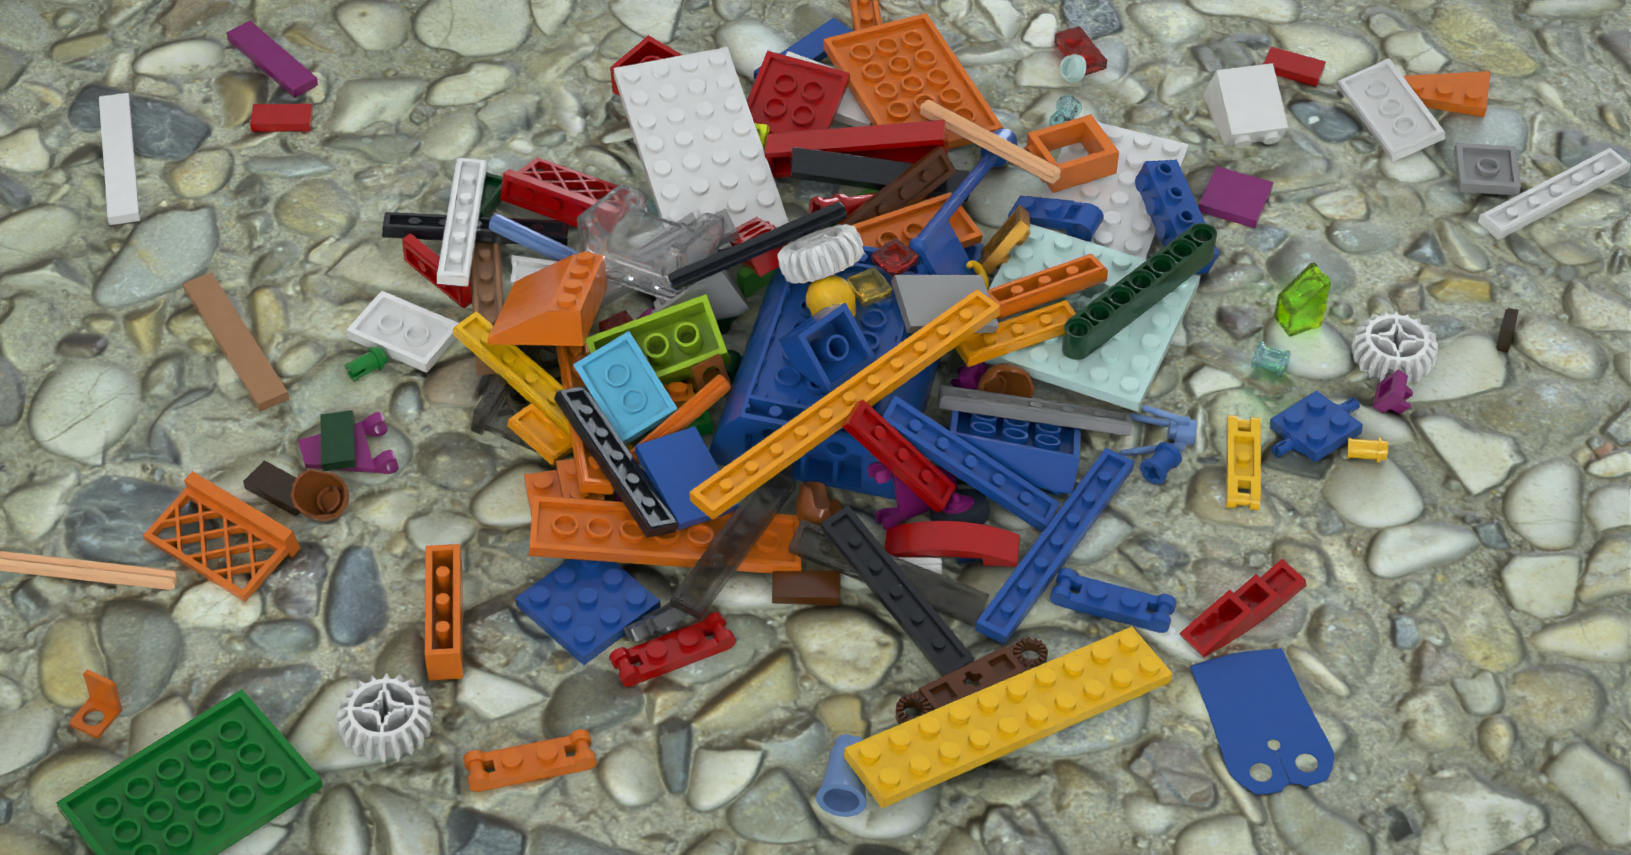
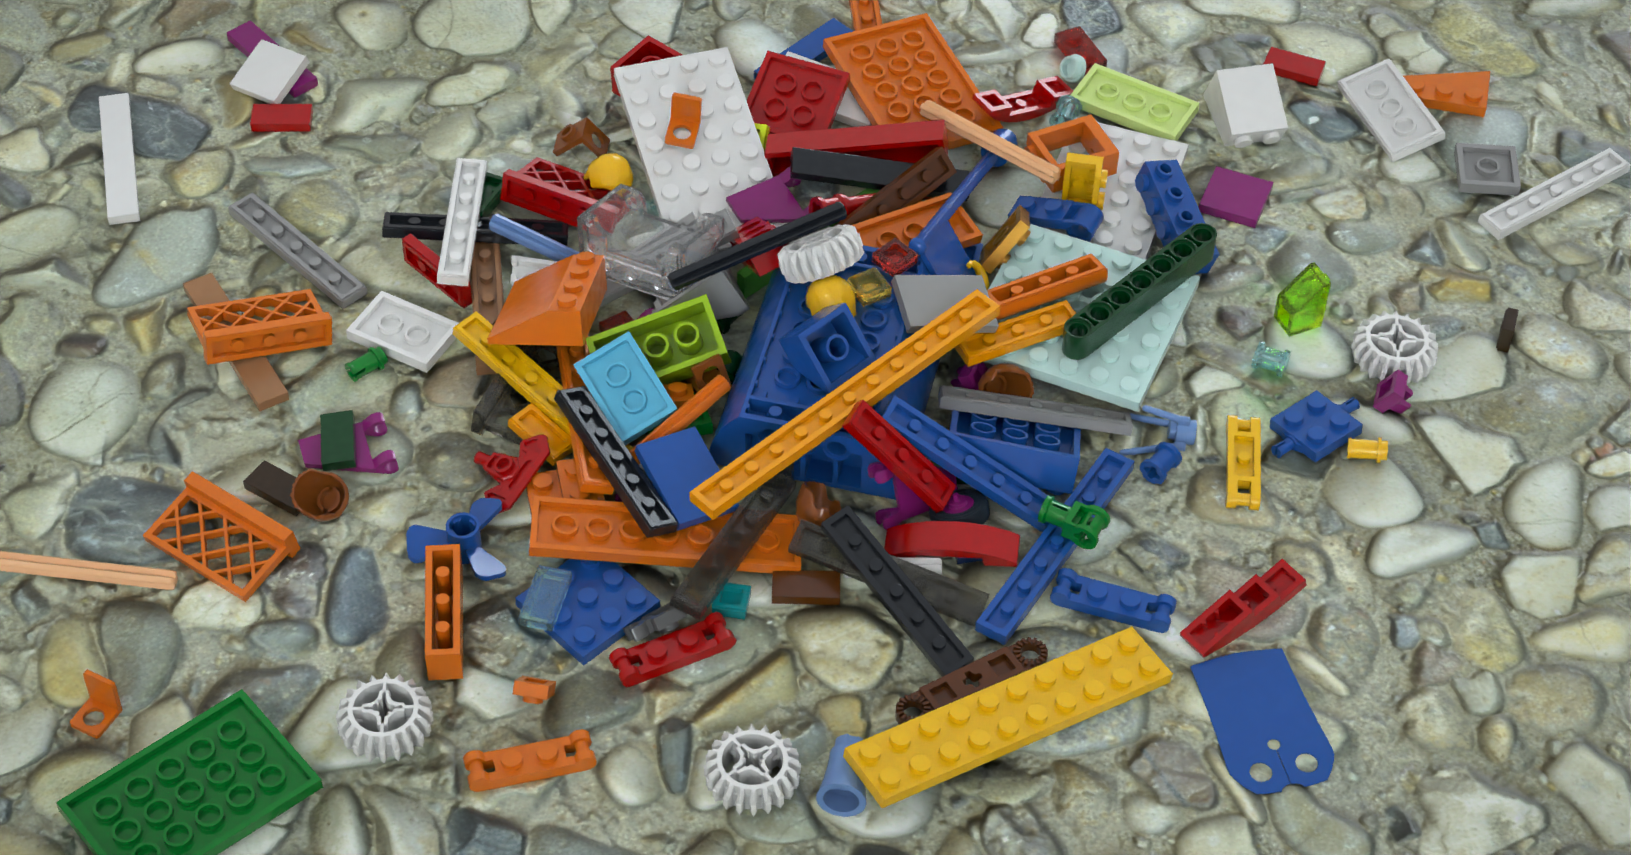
(256, 338): none -> orange fence
(269, 72): none -> white tile
(298, 250): none -> light grey tile
(463, 530): none -> blue piece
(514, 472): none -> red piece
(534, 689): none -> orange plate
(545, 598): none -> clear light blue tile
(581, 133): none -> dark orange bracket
(609, 172): none -> yellow hair
(684, 114): none -> orange bracket
(733, 601): none -> teal tile
(750, 780): none -> white gear
(768, 201): none -> magenta flag
(1025, 104): none -> red slope
(1075, 520): none -> green connector
(1084, 179): none -> yellow bracket
(1134, 103): none -> yellowish green plate

